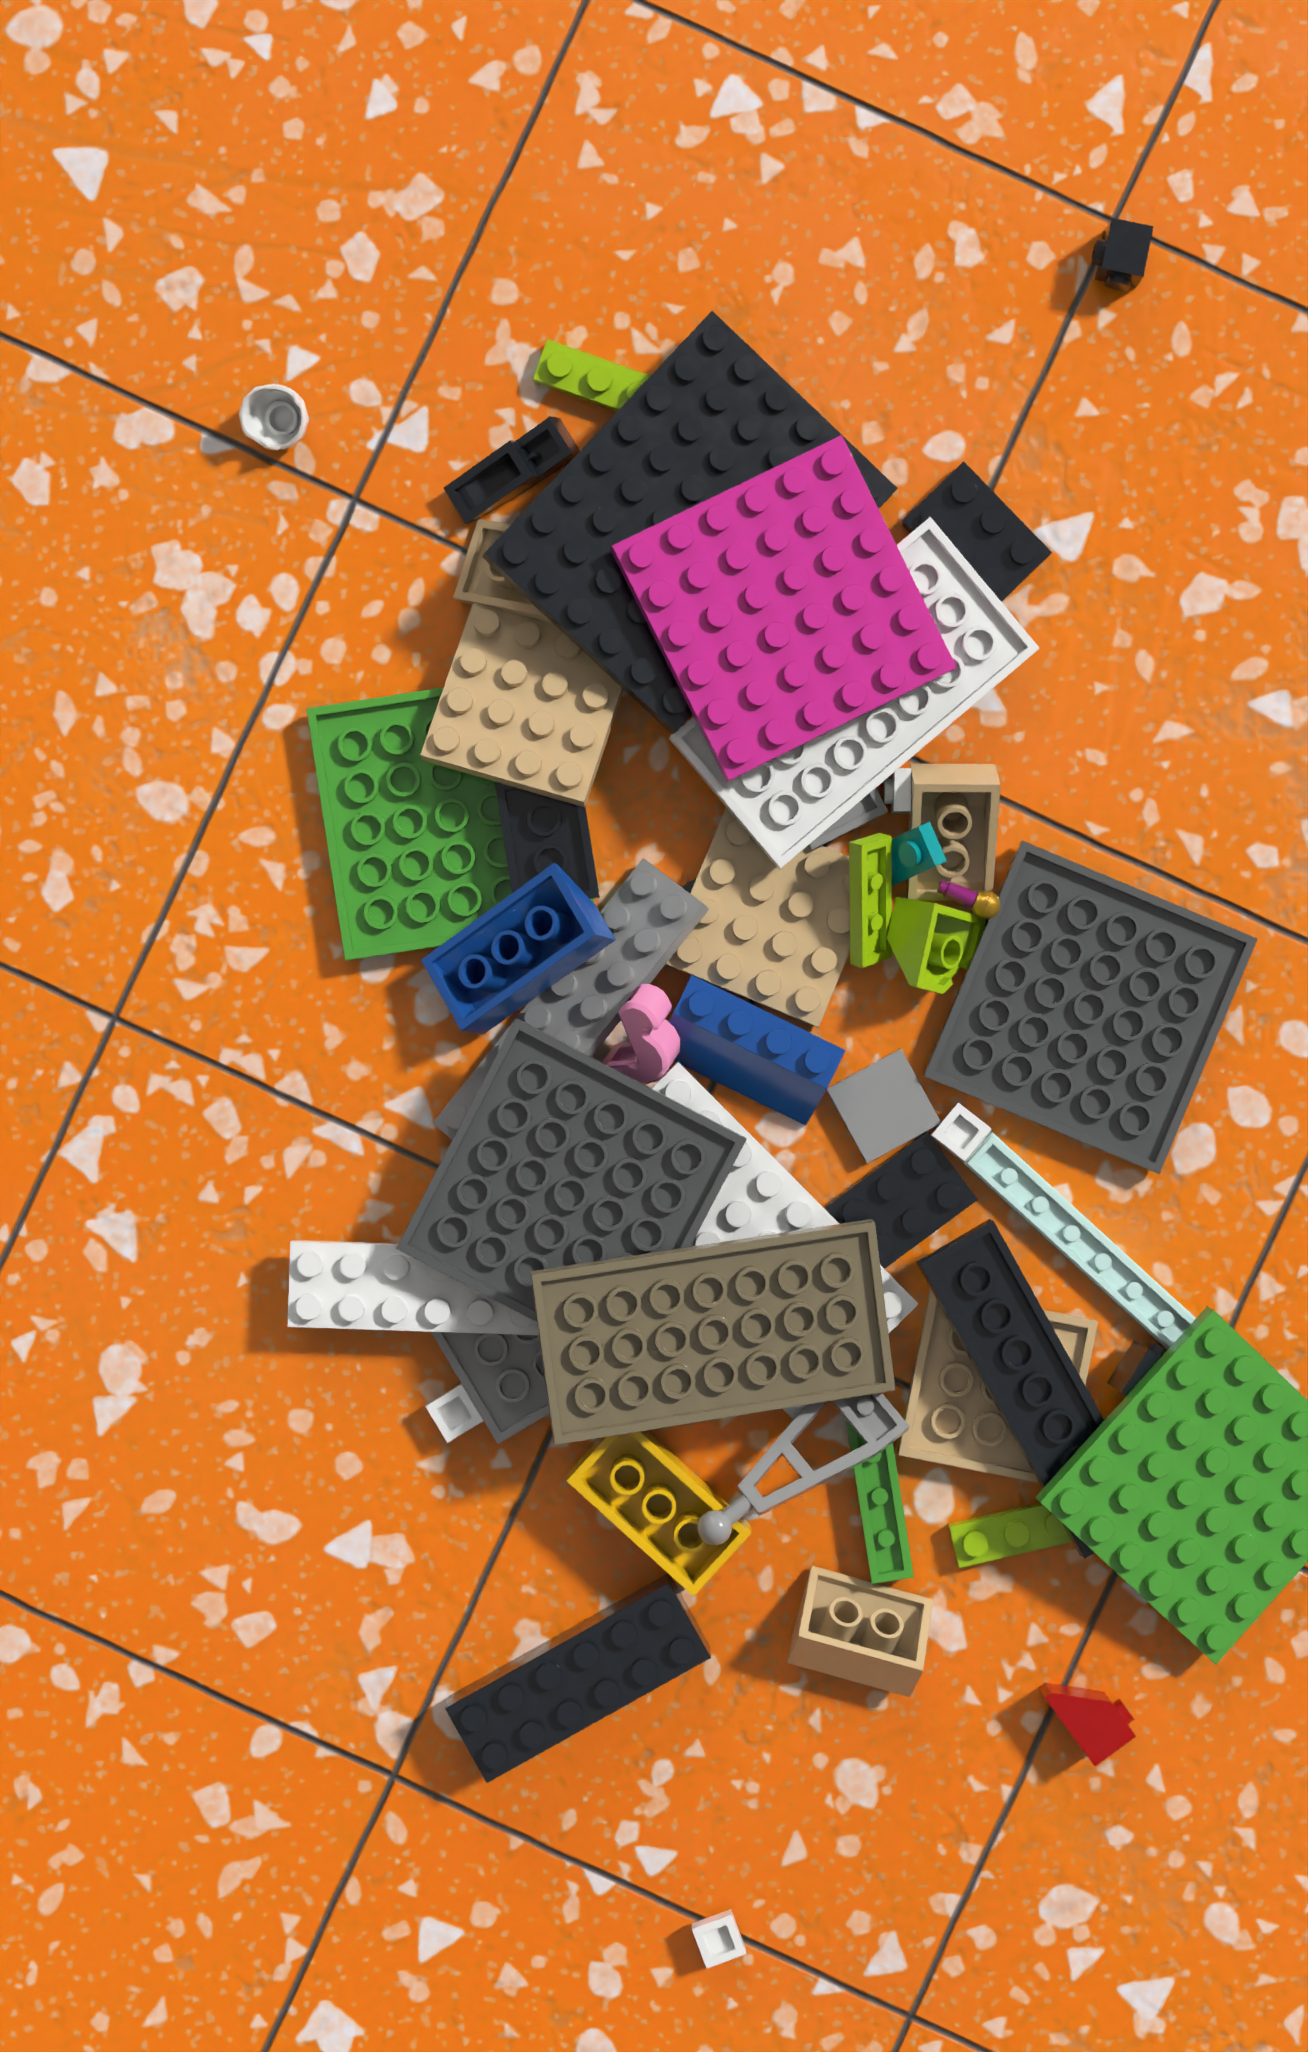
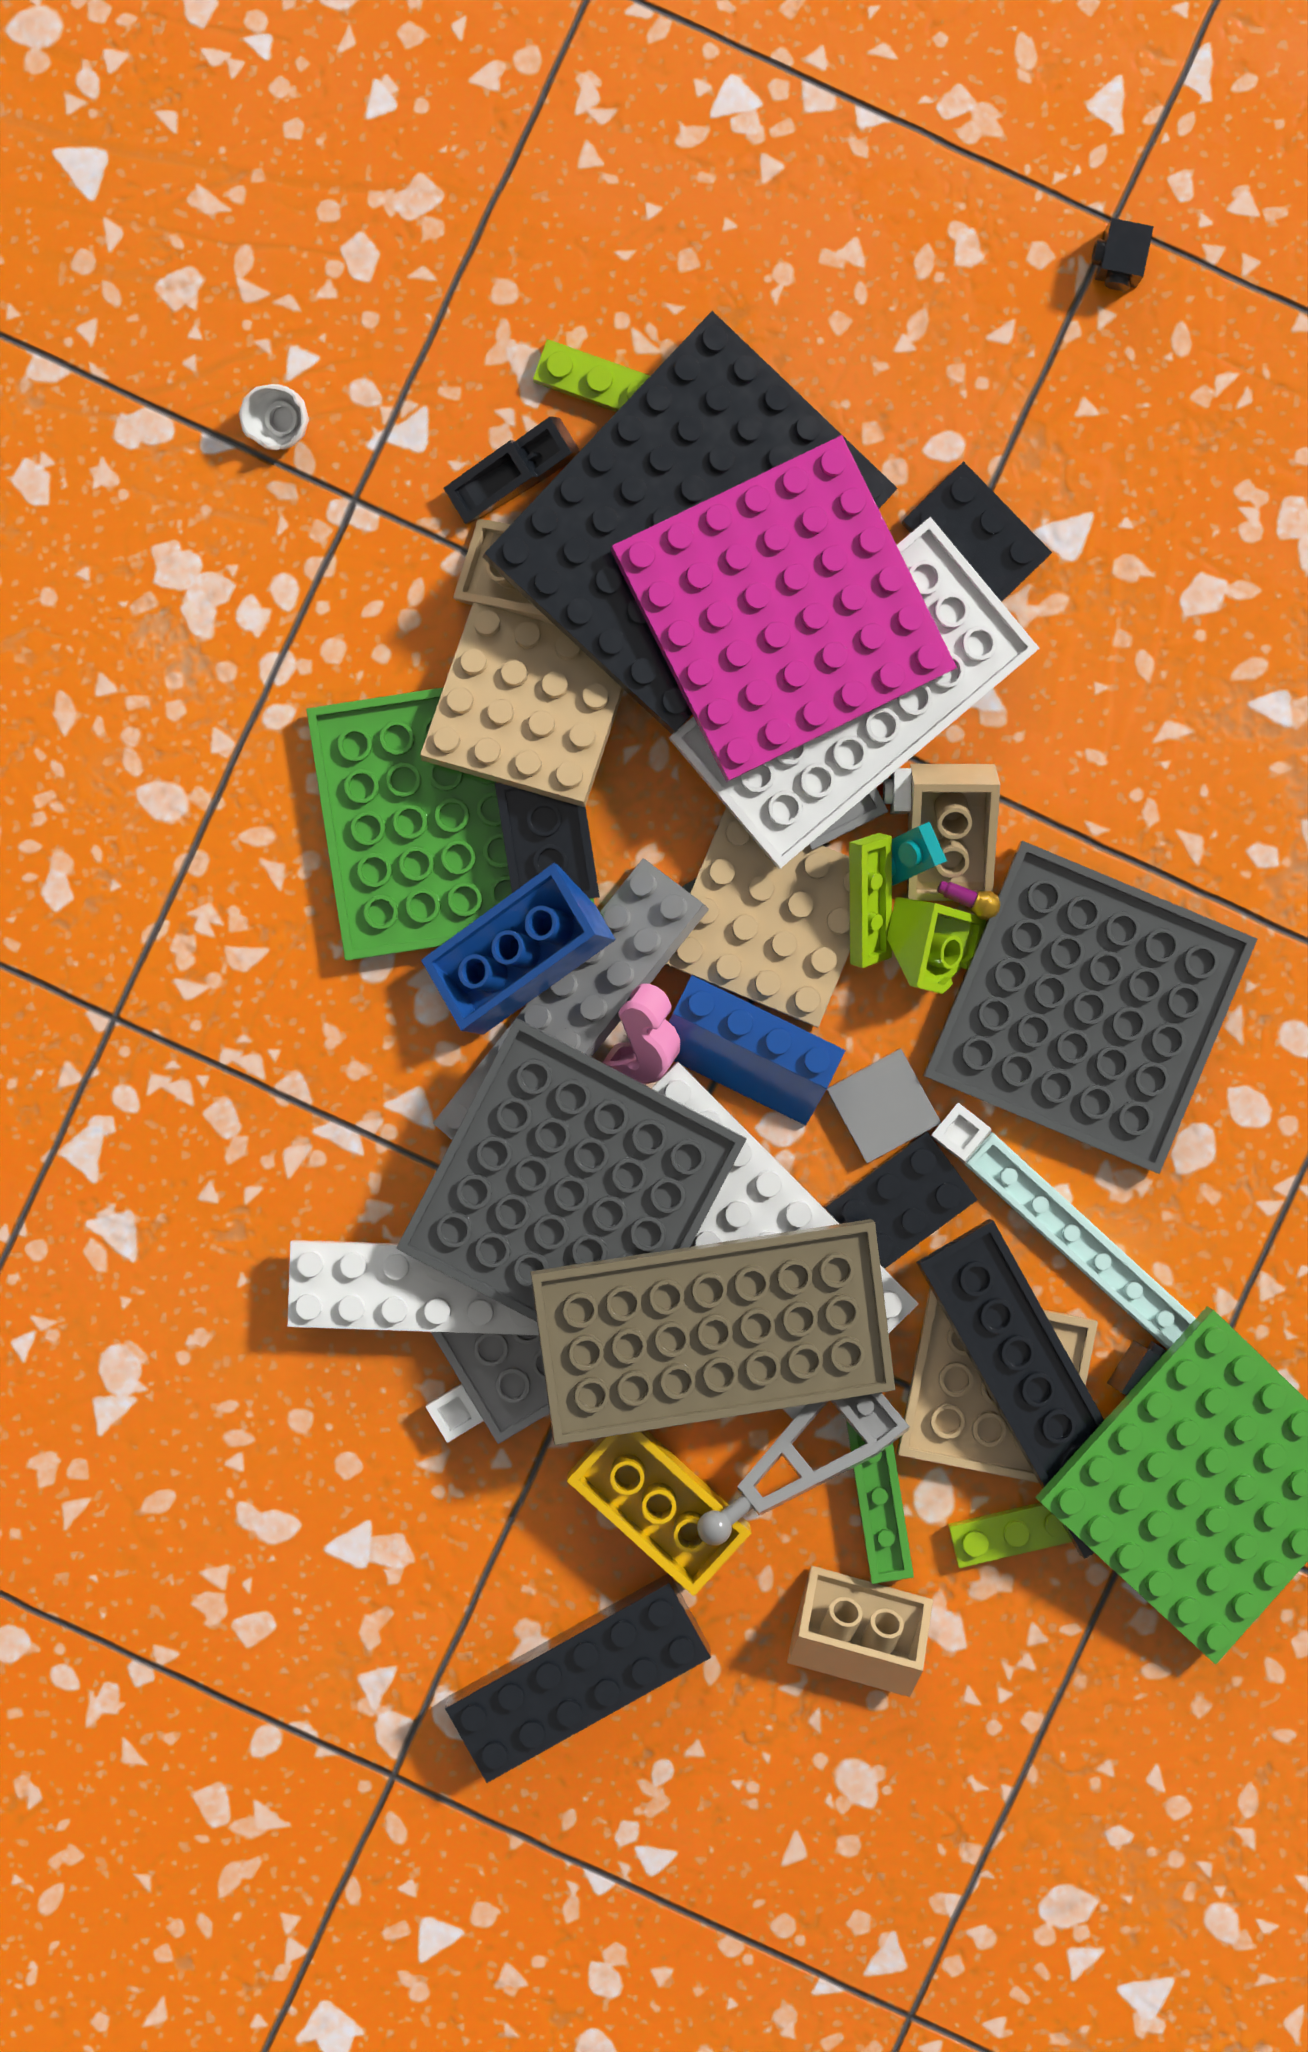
(718, 1938): white plate -> none
(1091, 1719): red slope -> none

